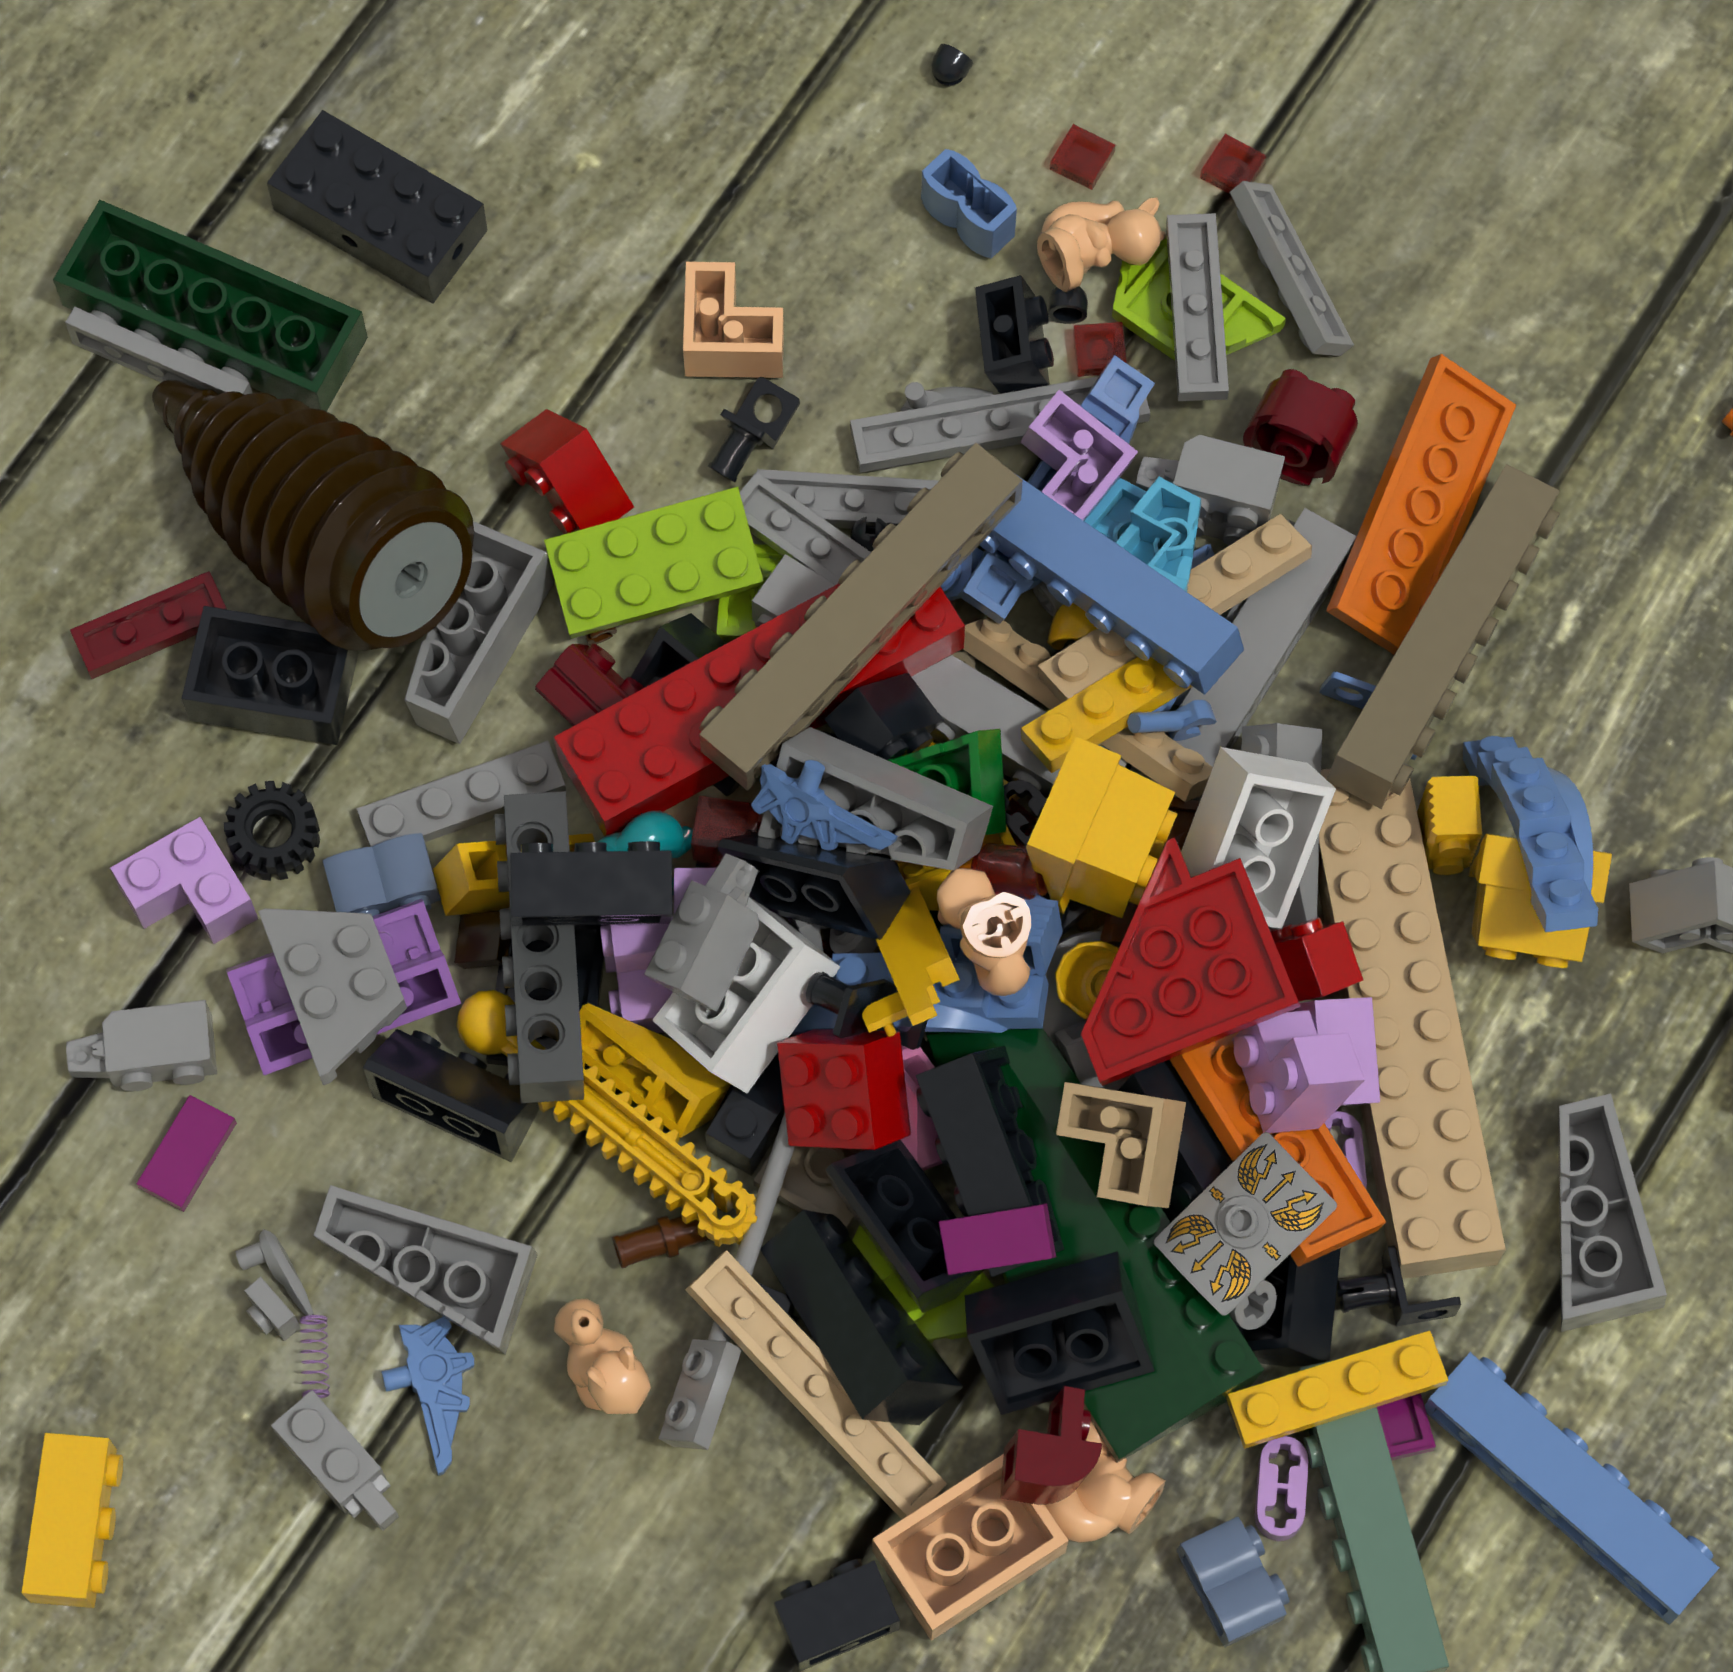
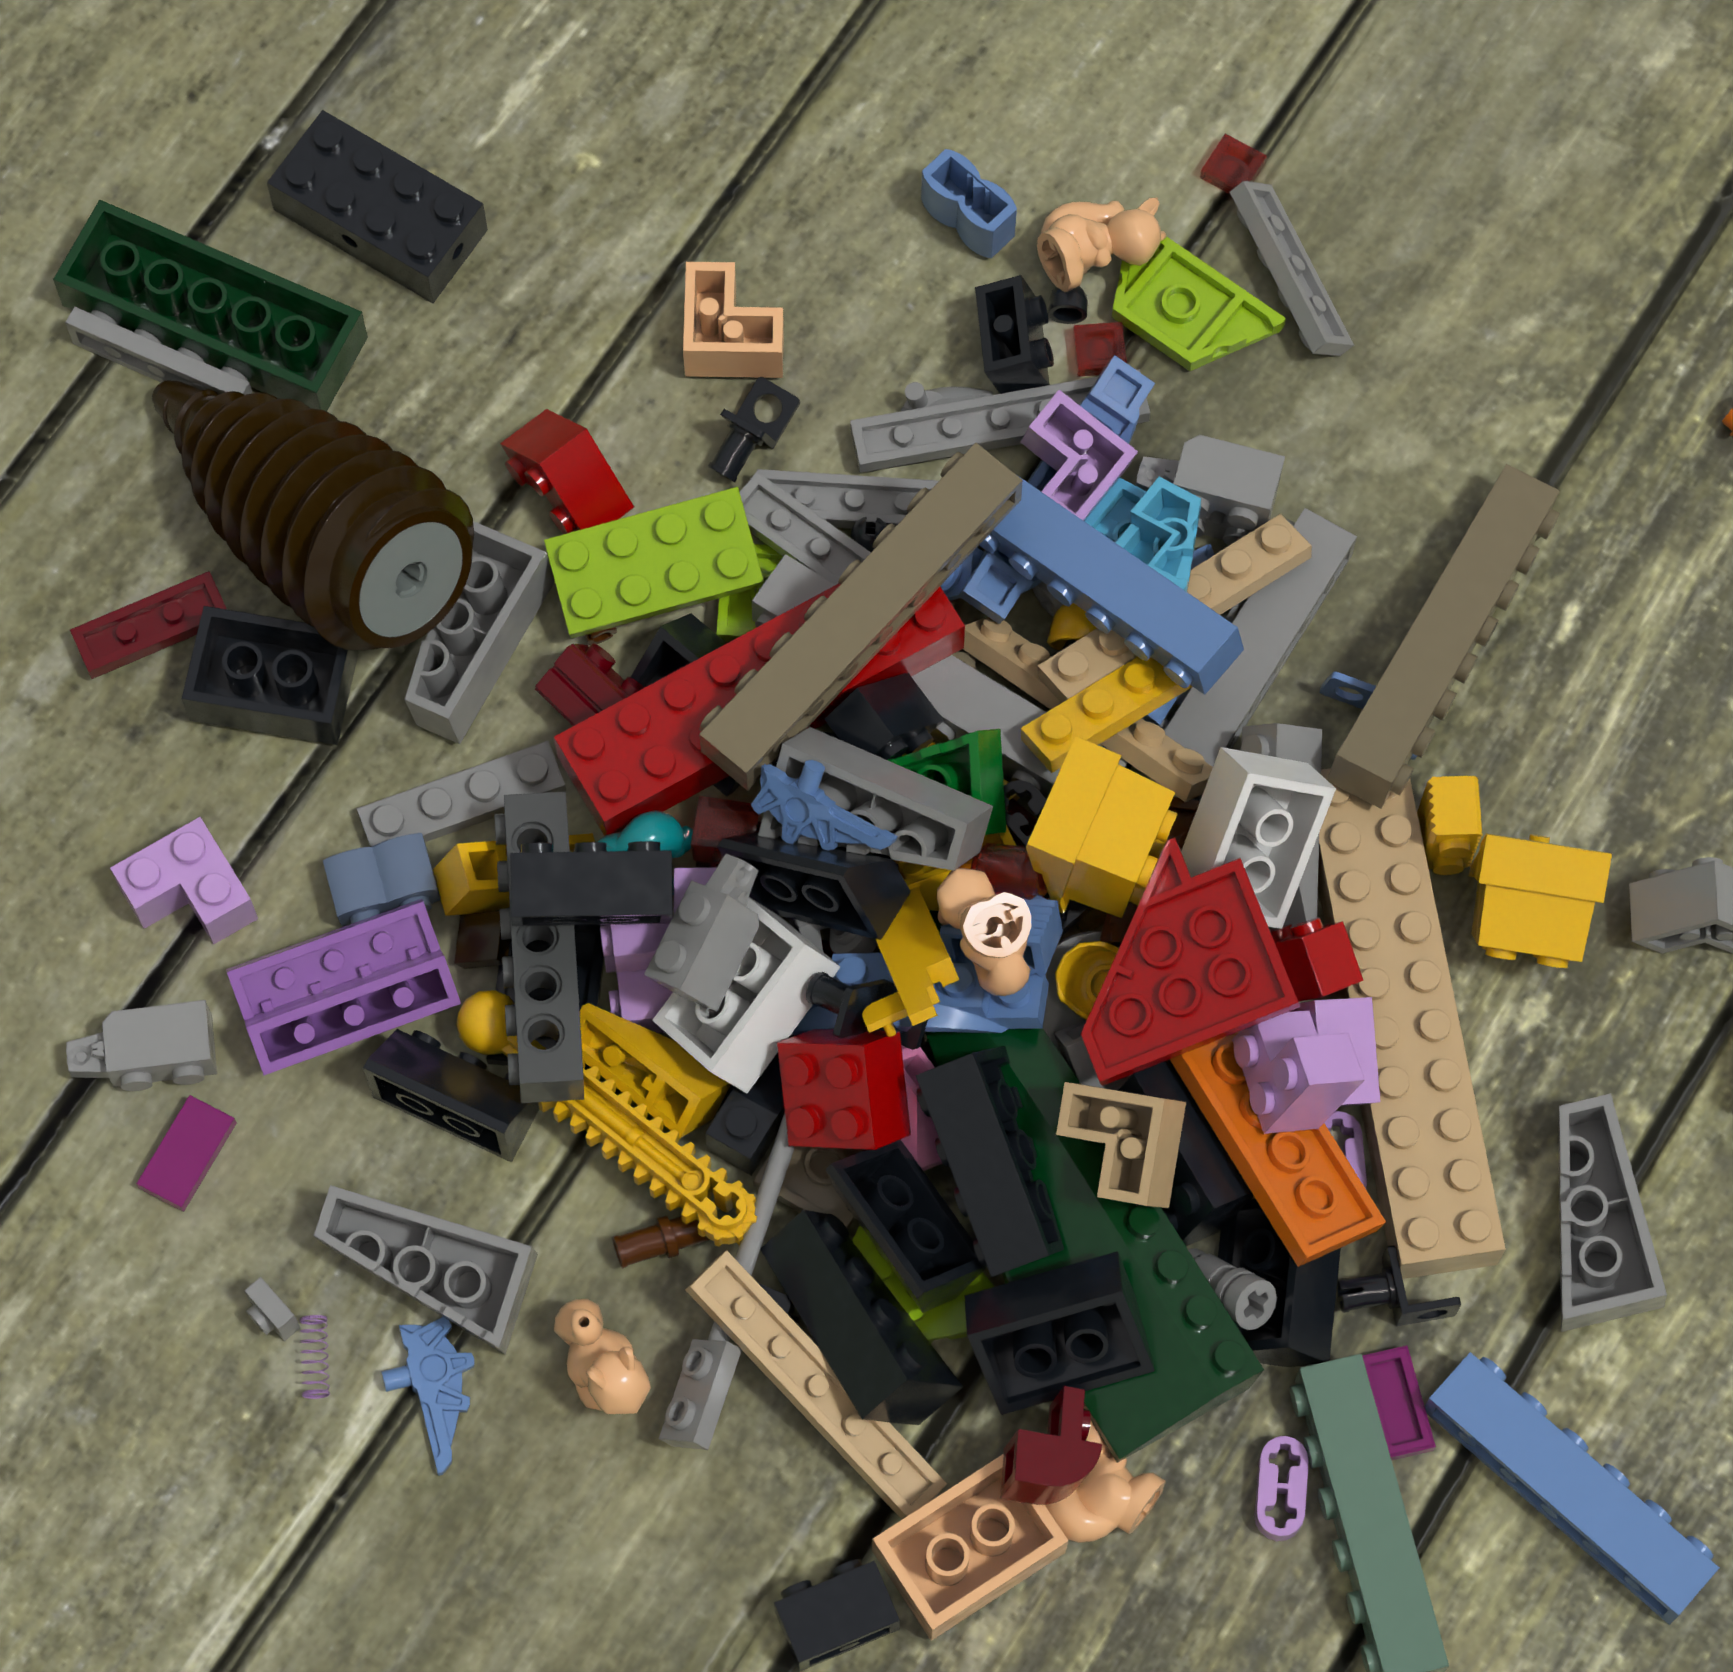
(71, 1520): yellow brick -> none
(268, 802): black tyre -> none
(272, 1252): light grey bar -> none
(335, 980): light grey wing -> none
(335, 1460): light grey hinge -> none
(950, 65): black hinge -> none
(997, 1239): magenta tile -> none
(1082, 156): clear red tile -> none
(1179, 724): medium blue bar -> none
(1197, 307): light grey plate -> none
(1232, 1580): sand blue brick -> none
(1245, 1223): light grey shield -> none
(1303, 424): dark red brick -> none
(1337, 1389): yellow plate -> none
(1421, 502): orange plate -> none
(1549, 828): medium blue piece -> none

